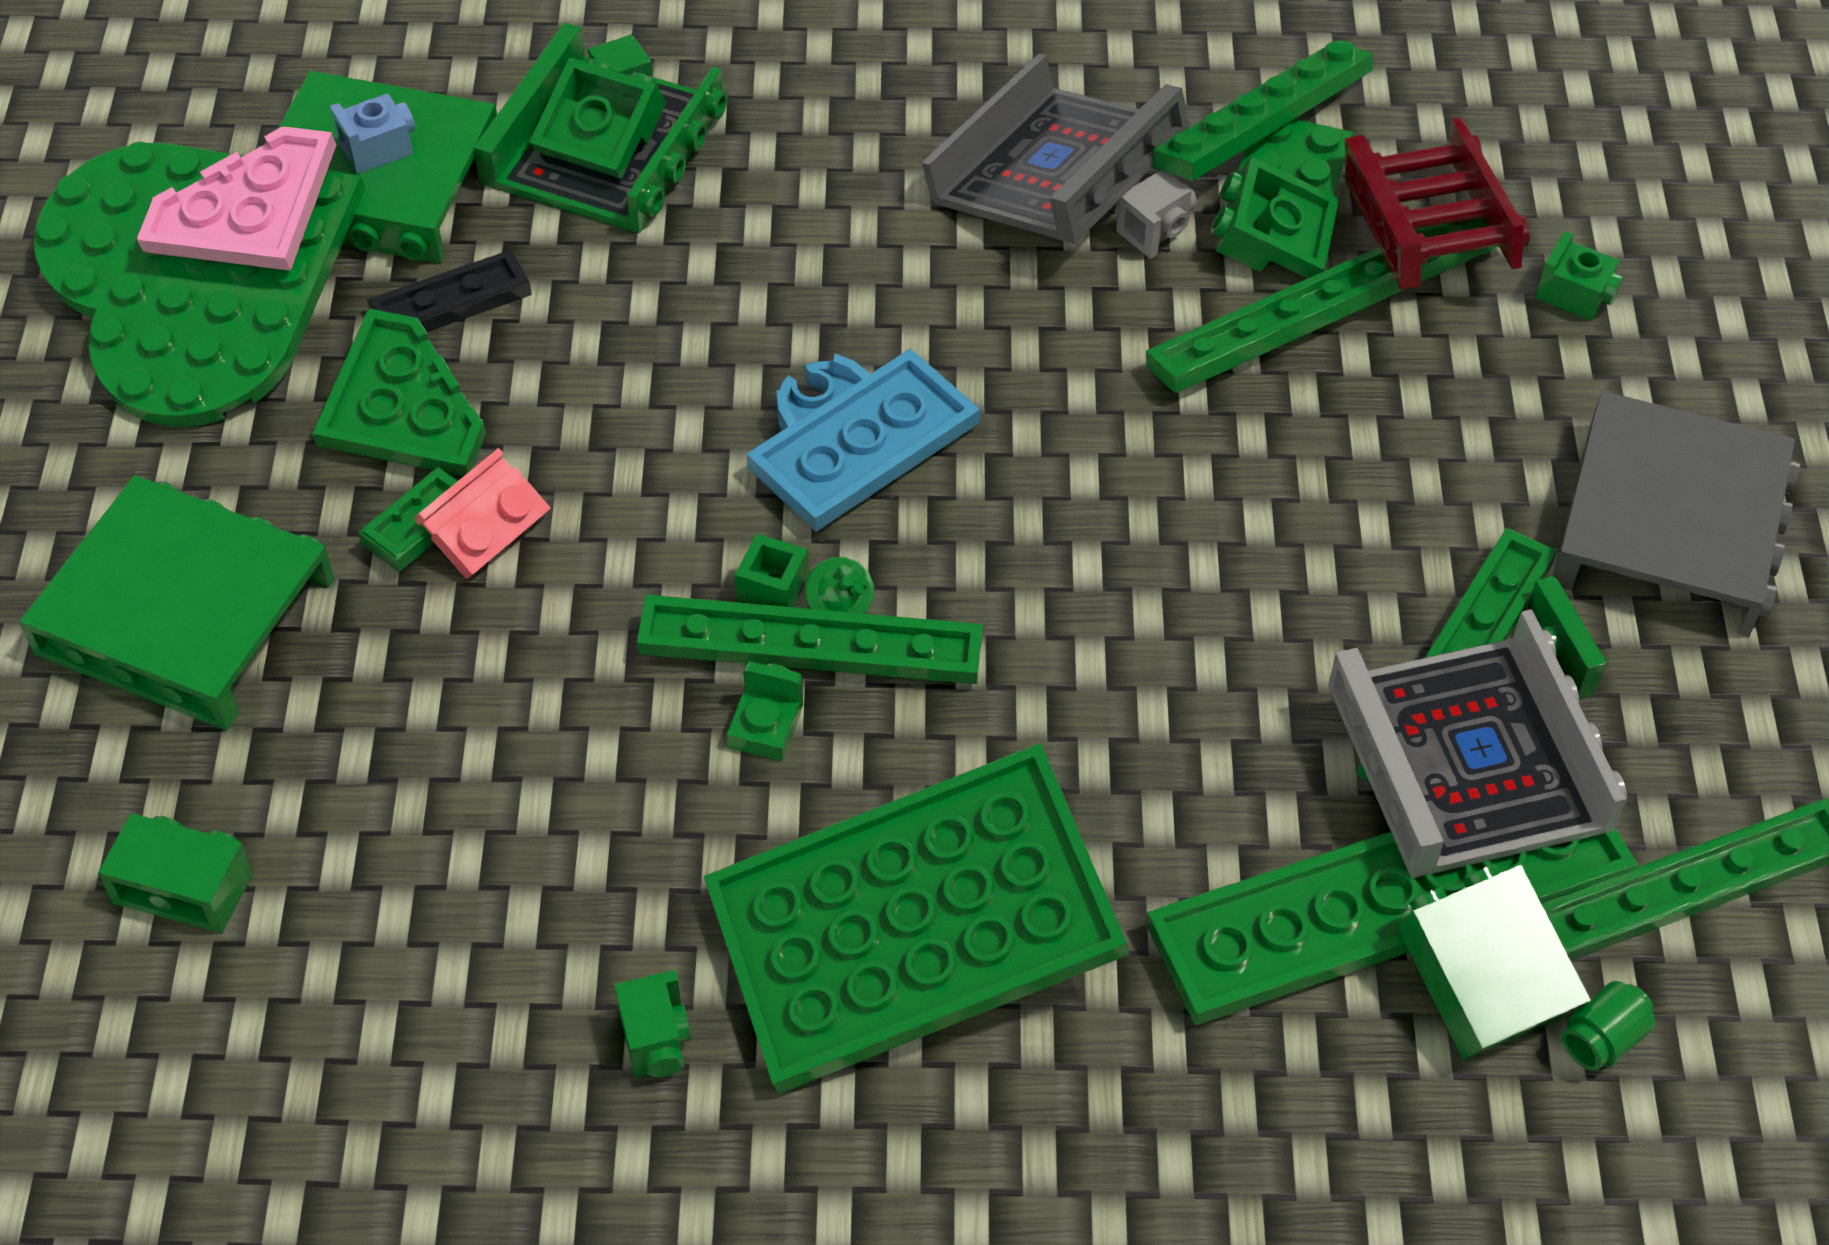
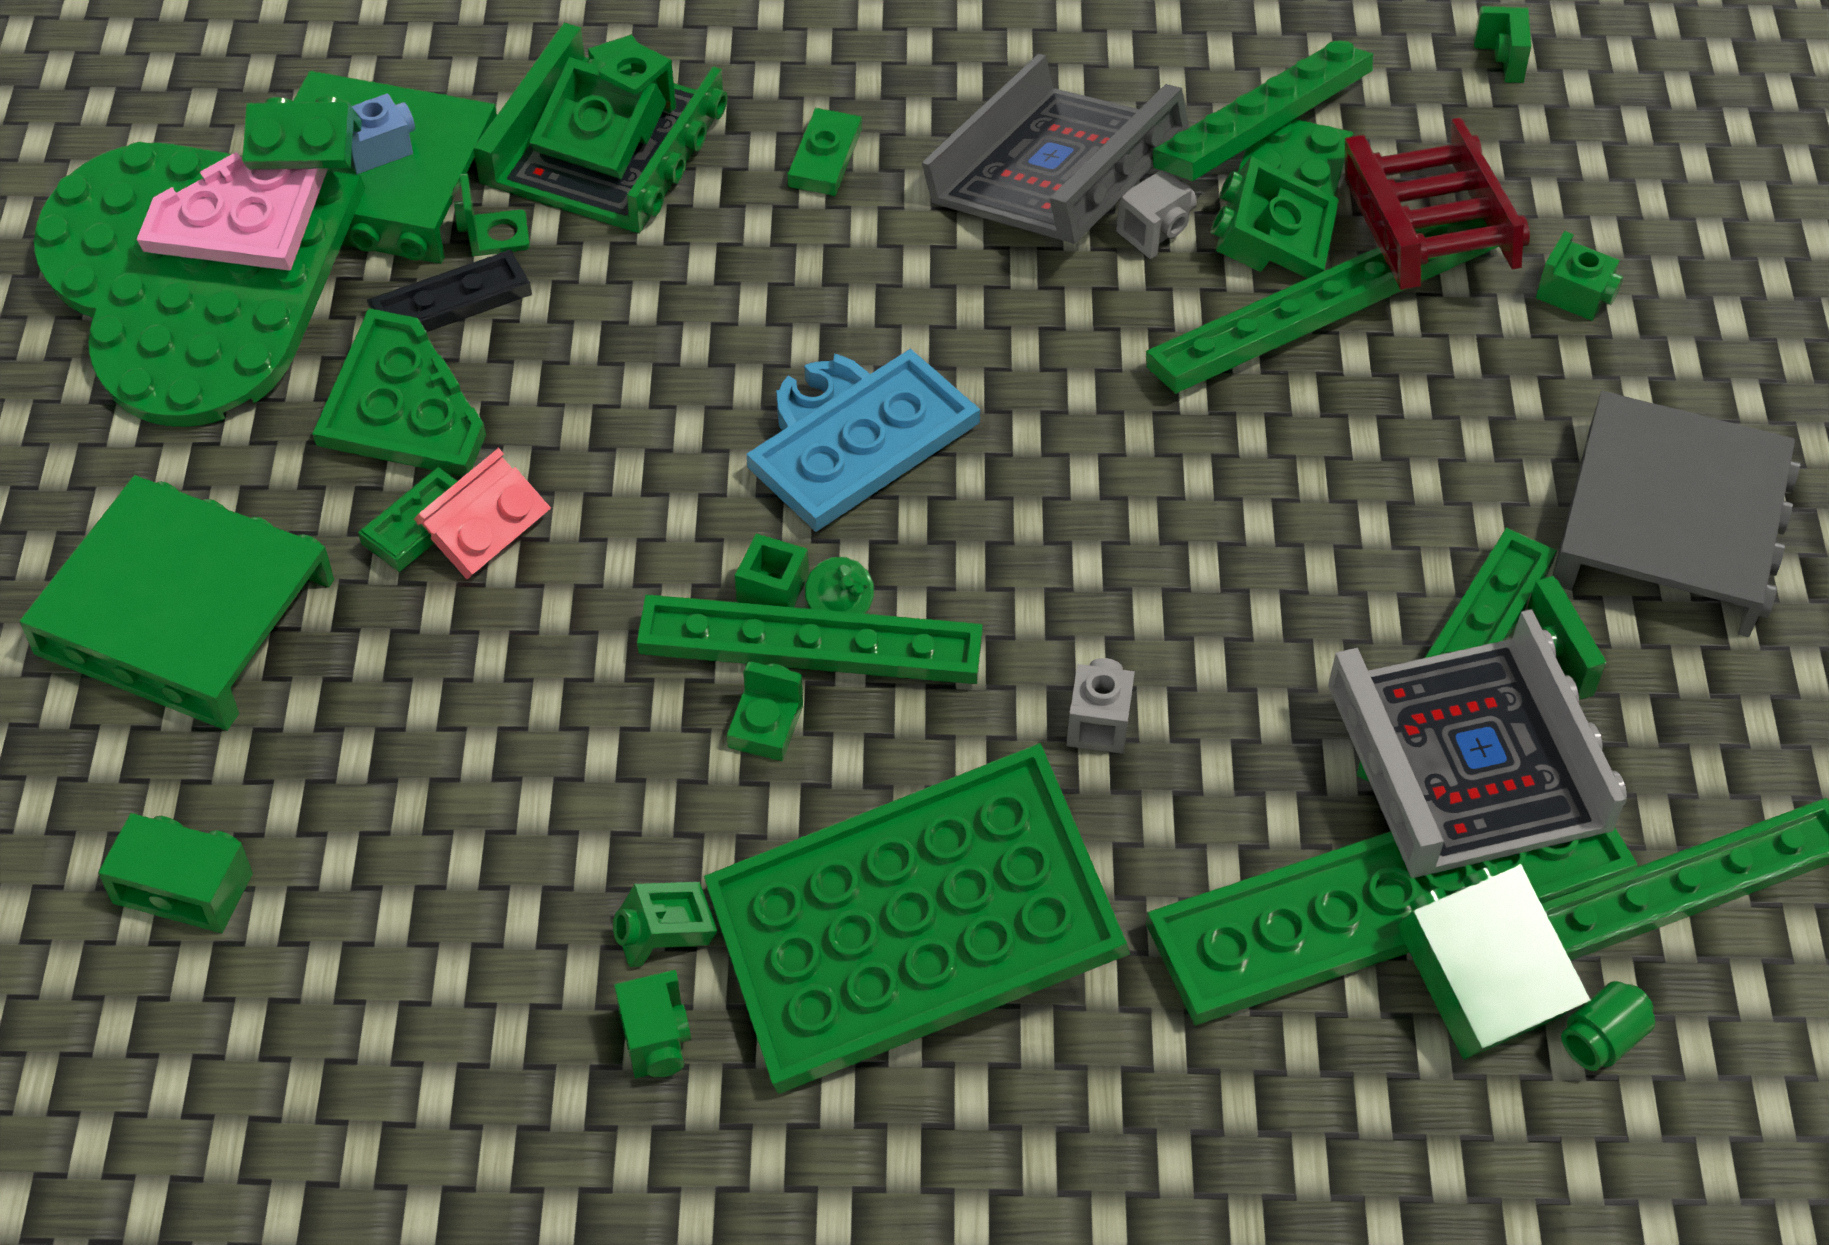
(299, 134): none -> green bracket
(480, 225): none -> green bracket
(644, 61): none -> green bracket
(662, 917): none -> green bracket
(825, 151): none -> green plate
(1103, 698): none -> light grey brick
(1509, 34): none -> green bracket

